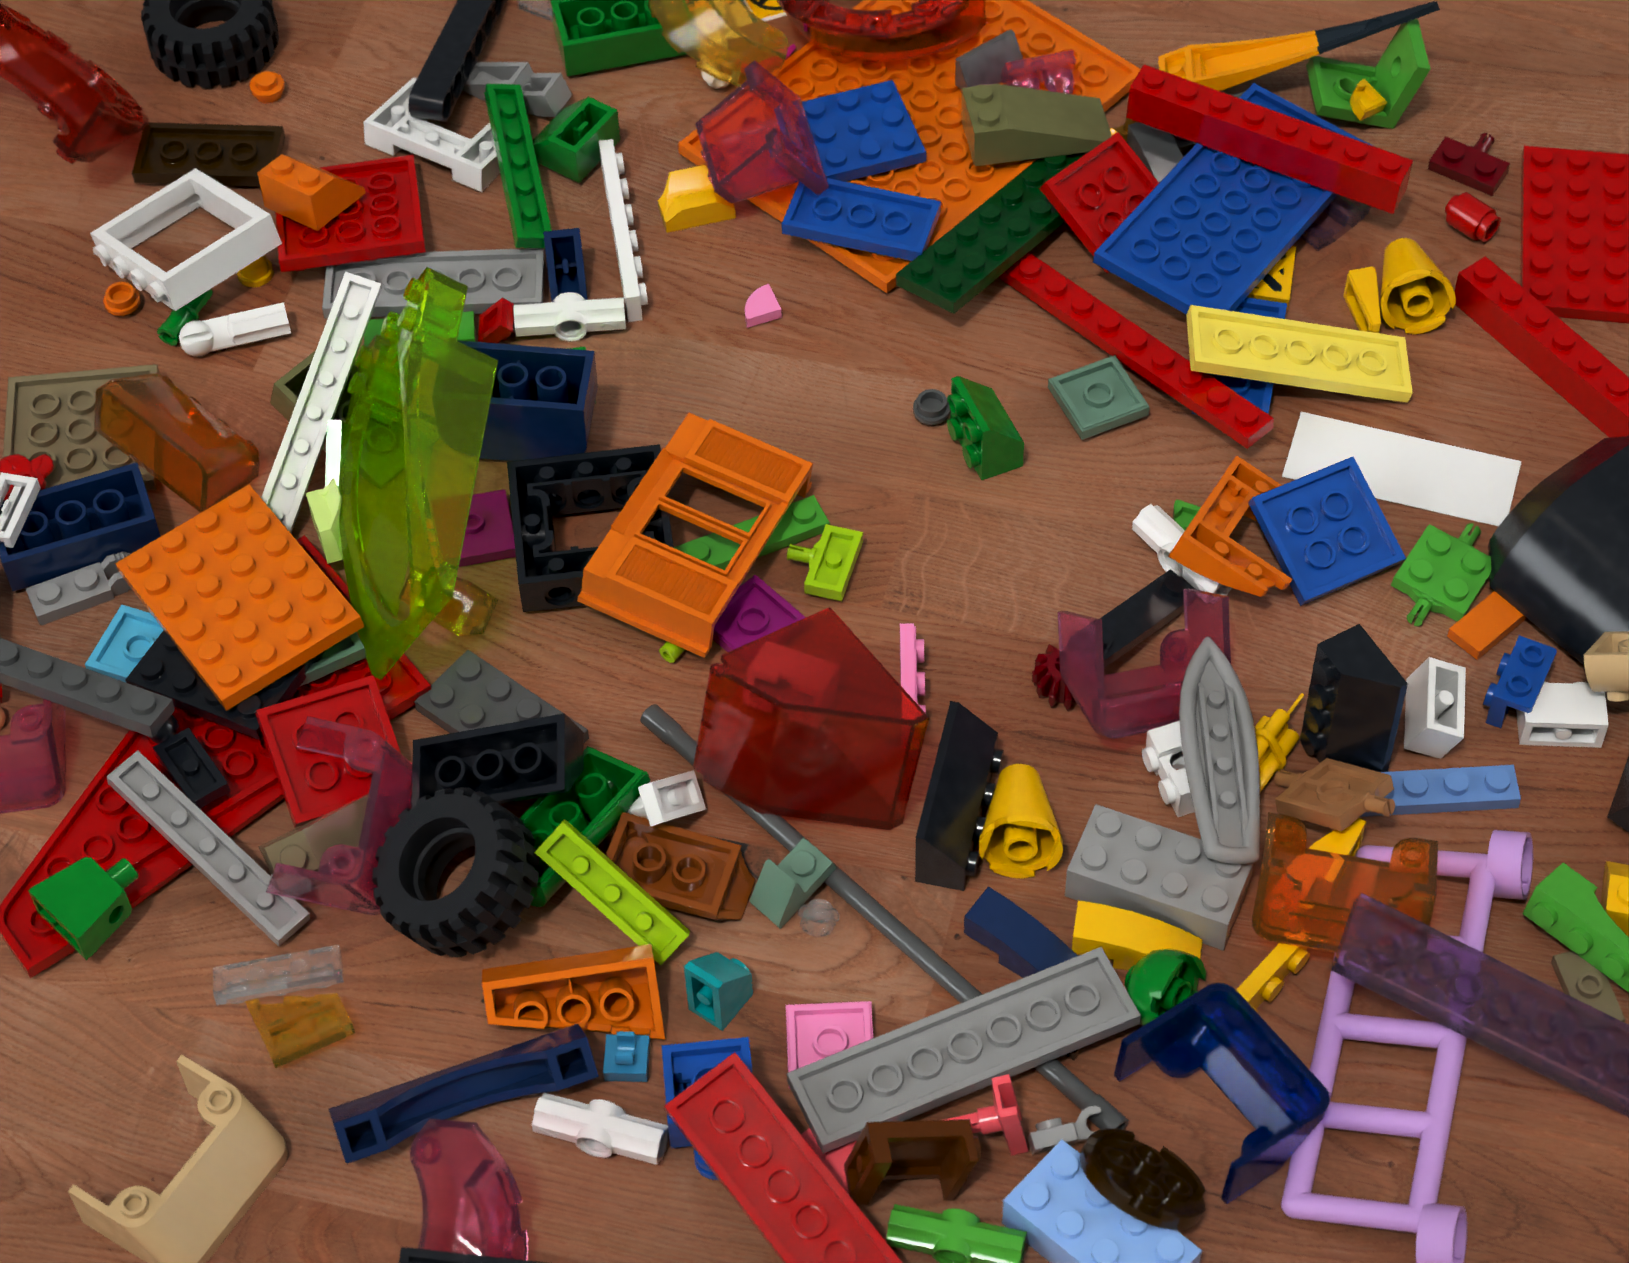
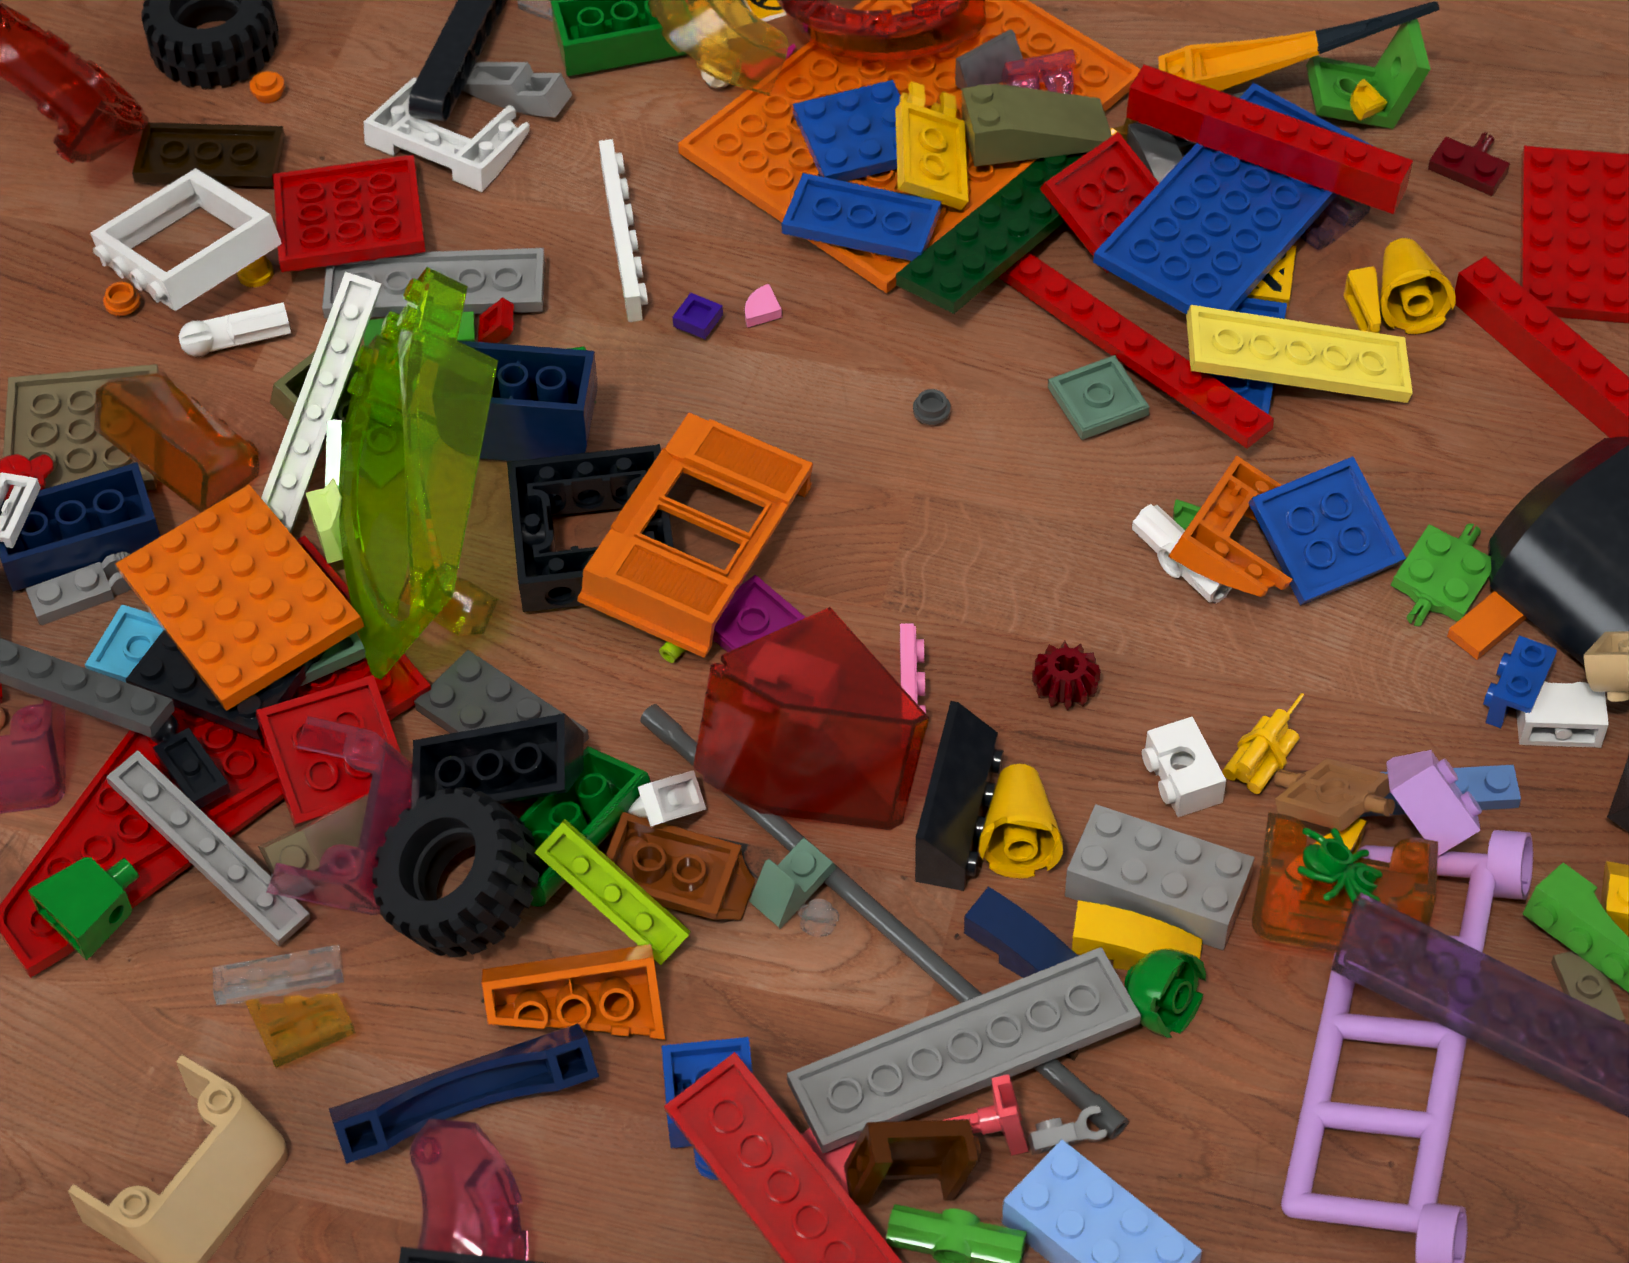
(171, 328): green axle -> none
(305, 191): orange slope -> none
(488, 530): magenta plate -> none
(517, 164): green plate -> none
(565, 262): dark blue slope -> none
(569, 316): white piece -> none
(573, 138): green slope -> none
(600, 1128): white piece -> none
(626, 1057): dark azure tile -> none
(691, 200): yellow slope -> none
(697, 316): none -> dark purple plate
(717, 988): teal slope -> none
(759, 140): clear pink windscreen -> none
(800, 522): bright green plate -> none
(825, 1029): bright pink tile -> none
(829, 561): lime plate -> none
(931, 148): none -> yellow tile
(983, 429): green slope -> none
(1142, 615): black plate -> none
(1142, 697): clear pink windscreen -> none
(1142, 1180): dark brown tile -> none
(1220, 757): light grey piece -> none
(1247, 1063): clear blue windscreen -> none
(1268, 977): yellow plate -> none
(1335, 862): none -> green animal
(1353, 702): black slope -> none
(1408, 468): white sticker -> none
(1432, 798): none -> lavender slope
(1435, 708): white brick -> none
(1472, 217): red brick -> none

